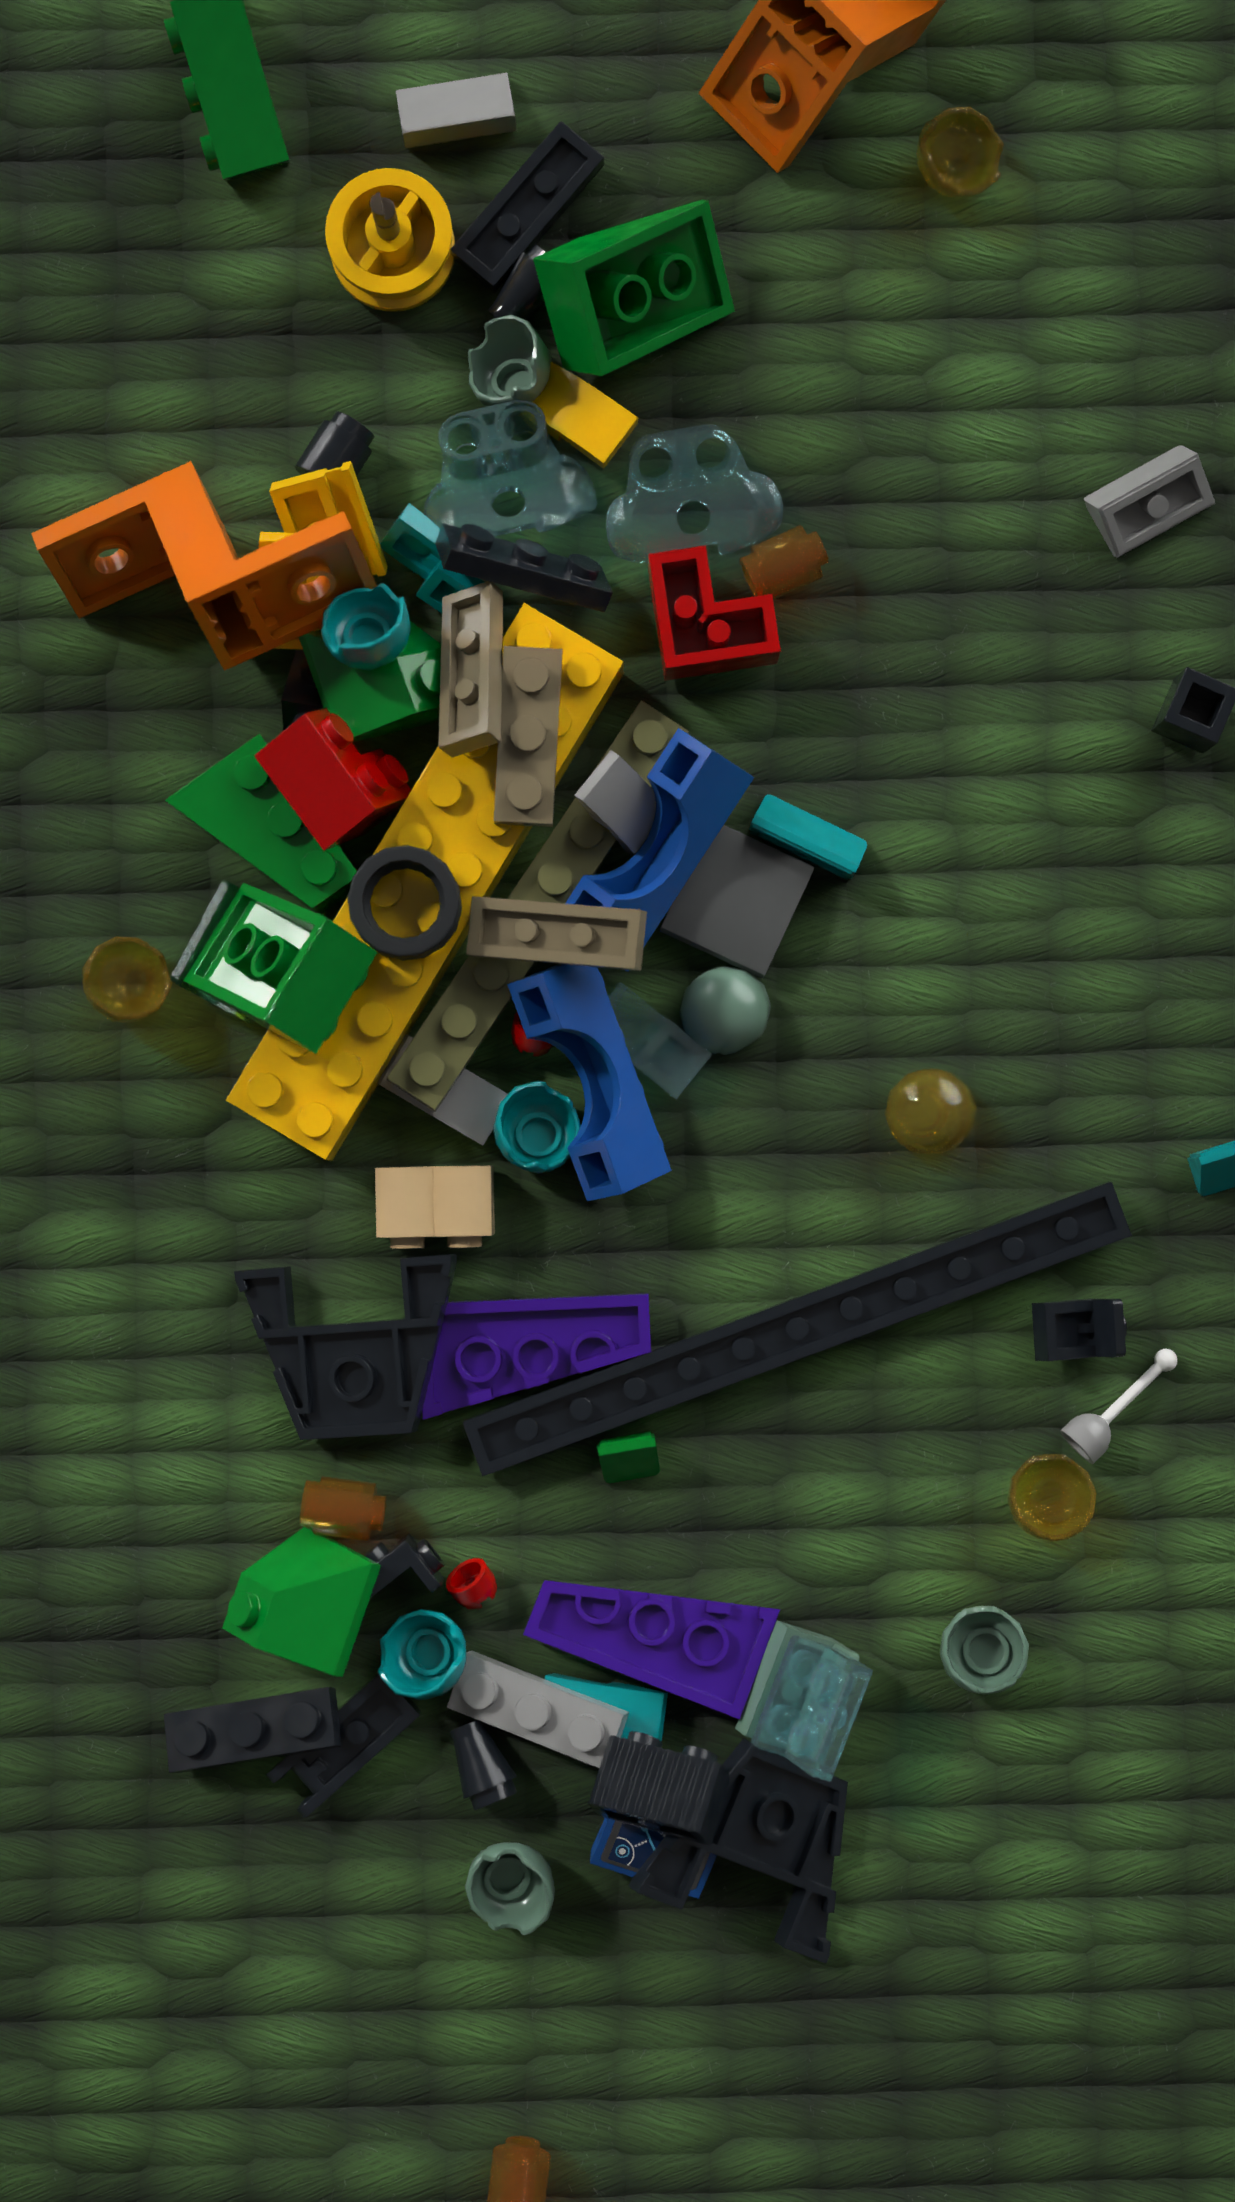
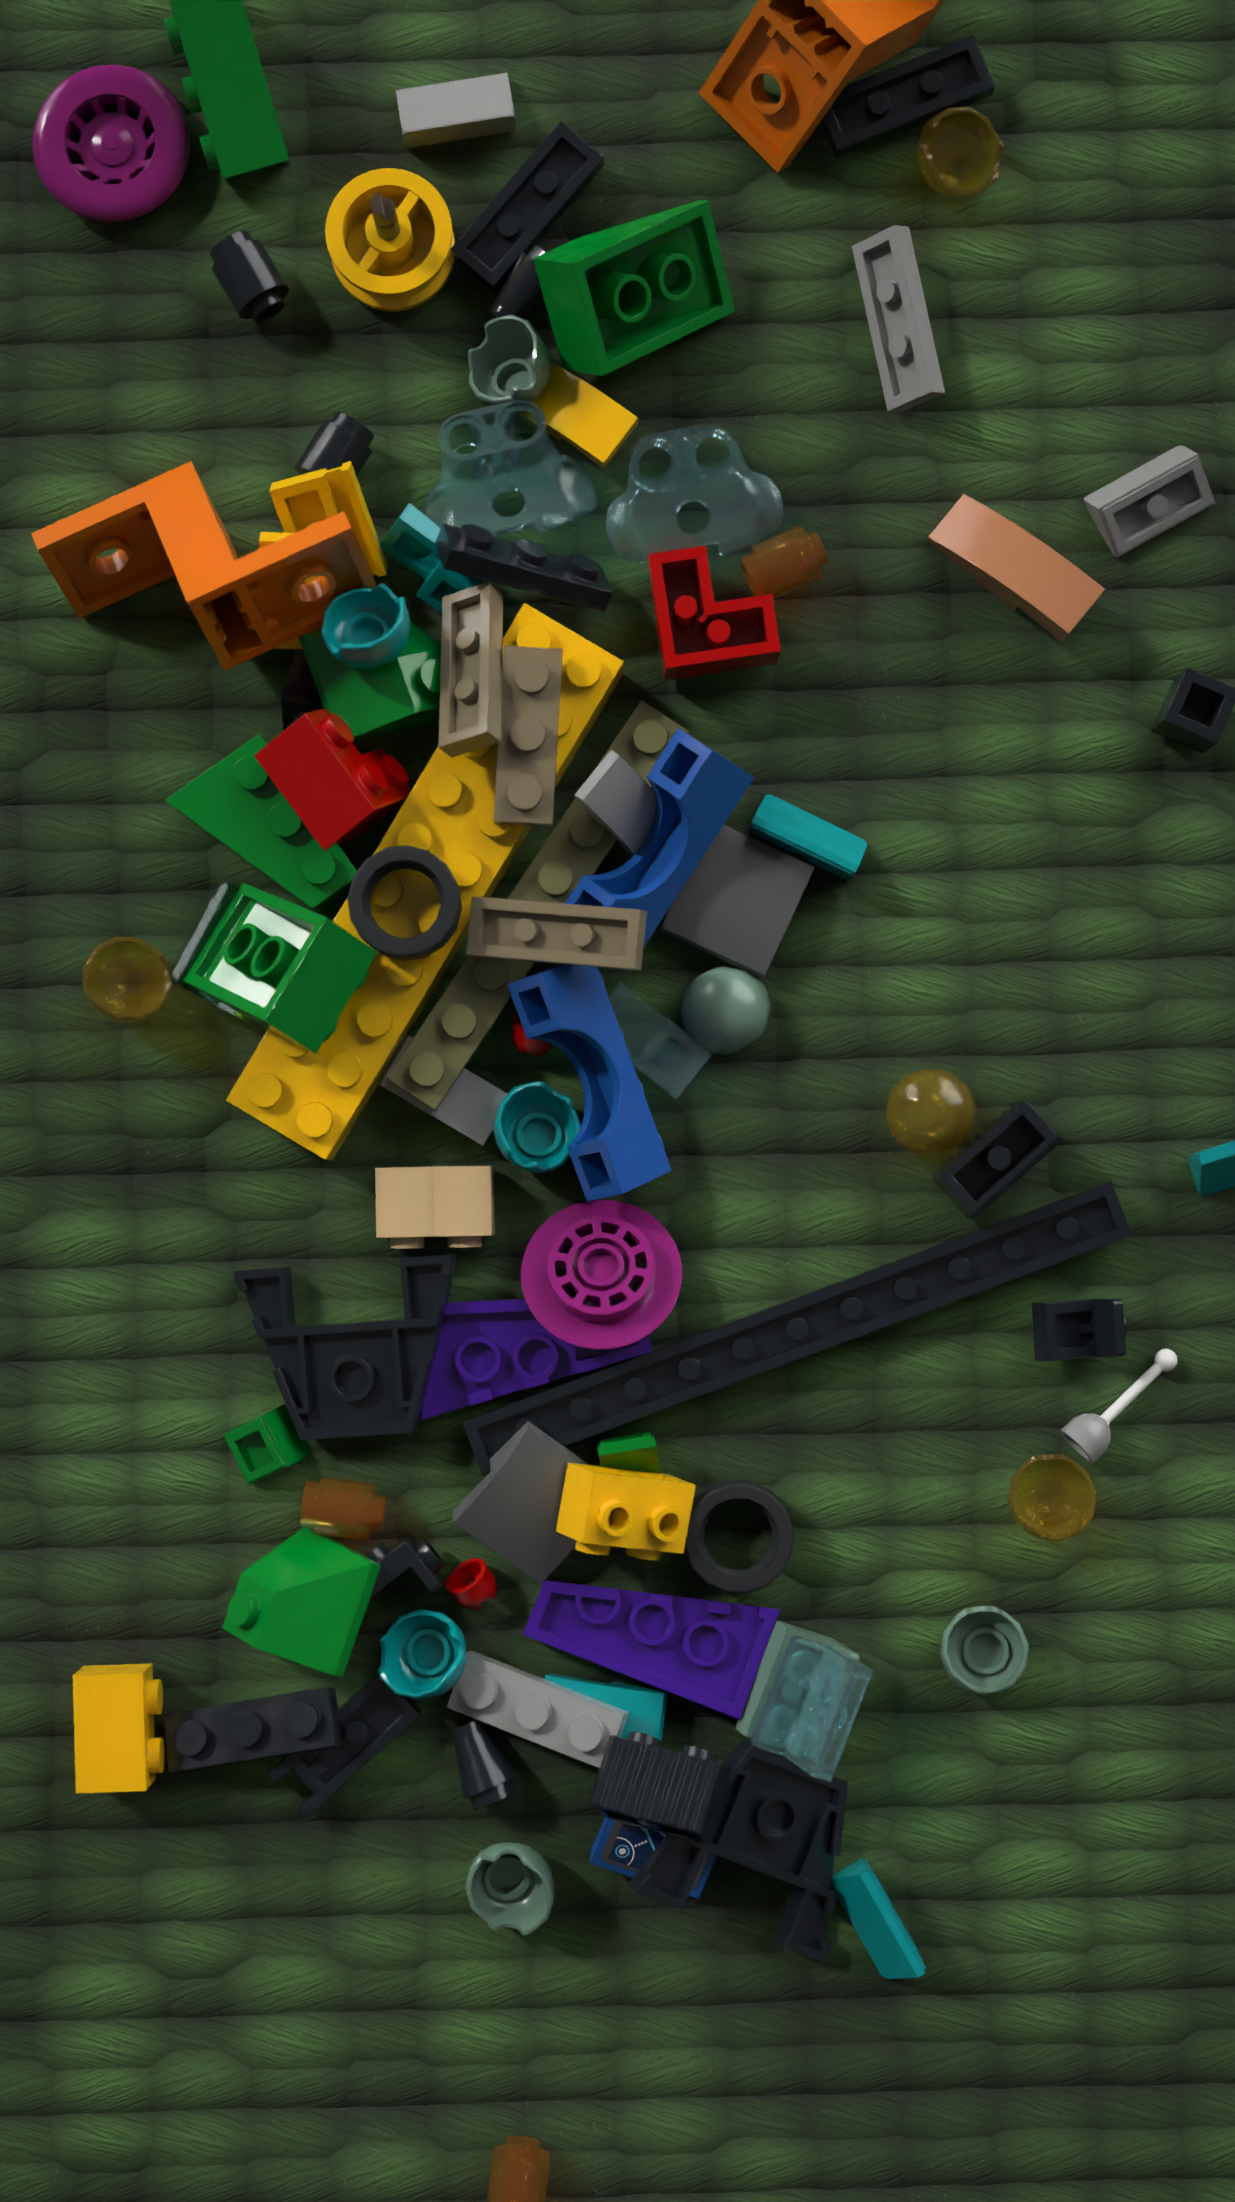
(111, 143): none -> magenta wheel
(116, 1728): none -> yellow brick
(248, 276): none -> black brick
(266, 1445): none -> green slope
(520, 1503): none -> dark grey slope
(600, 1271): none -> magenta wheel
(625, 1510): none -> yellow brick
(769, 1567): none -> black tyre
(877, 1922): none -> teal slope
(898, 319): none -> light grey plate
(907, 95): none -> black plate
(996, 1159): none -> black brick
(1016, 566): none -> nougat slope

